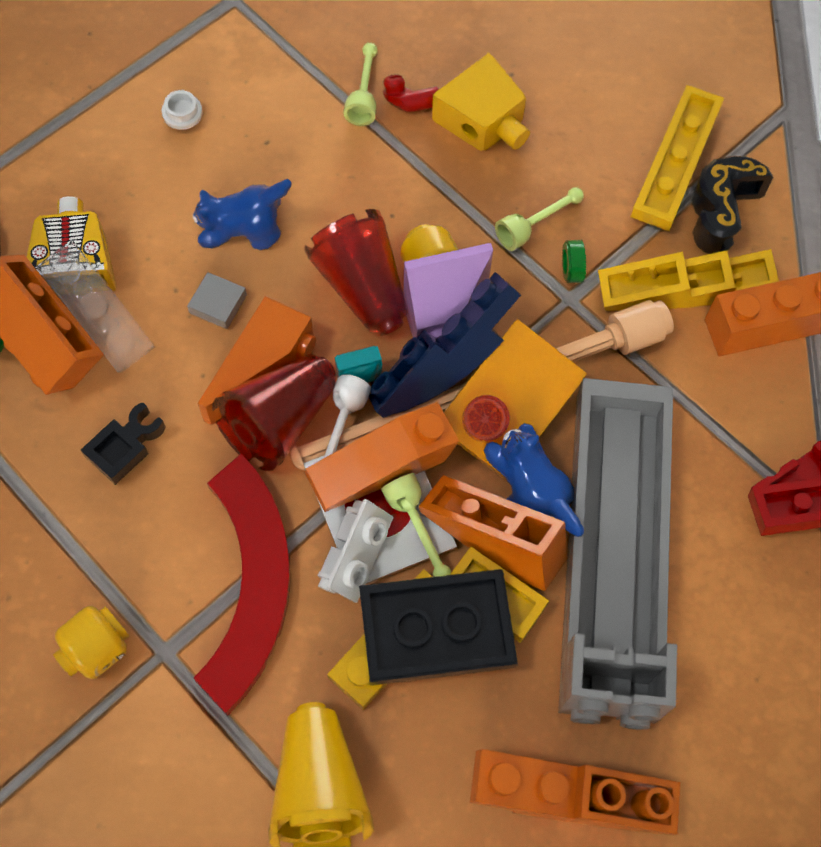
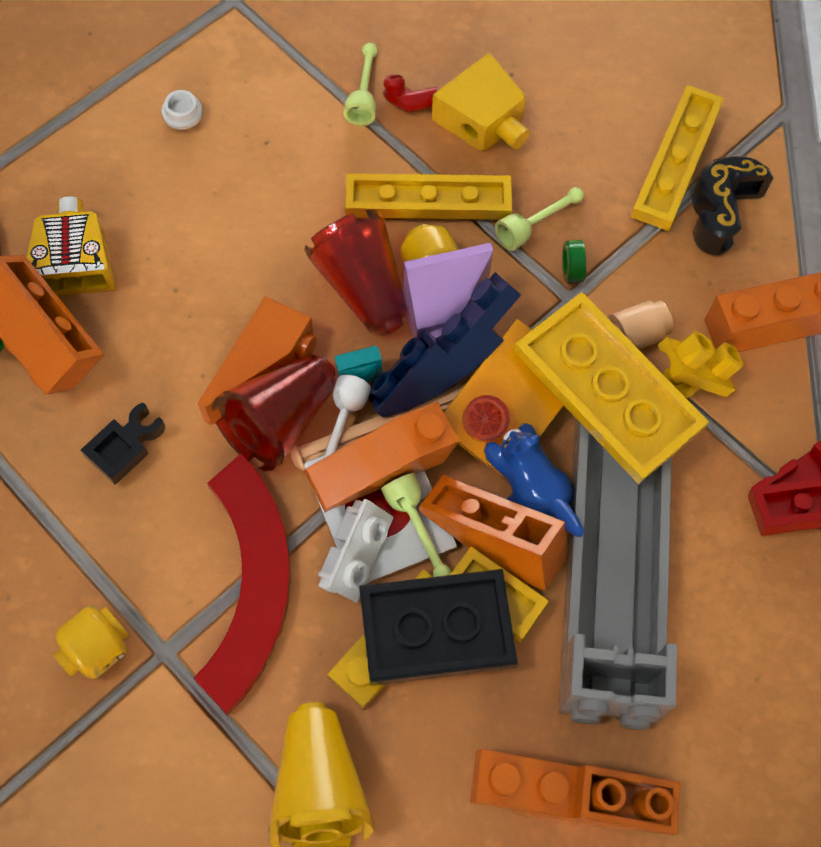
(95, 306): clear plate -> none
(217, 300): light grey tile -> none
(244, 213): blue animal -> none
(429, 196): none -> yellow plate
(610, 387): none -> yellow plate
(684, 281): yellow slope -> none
(700, 366): none -> yellow hips

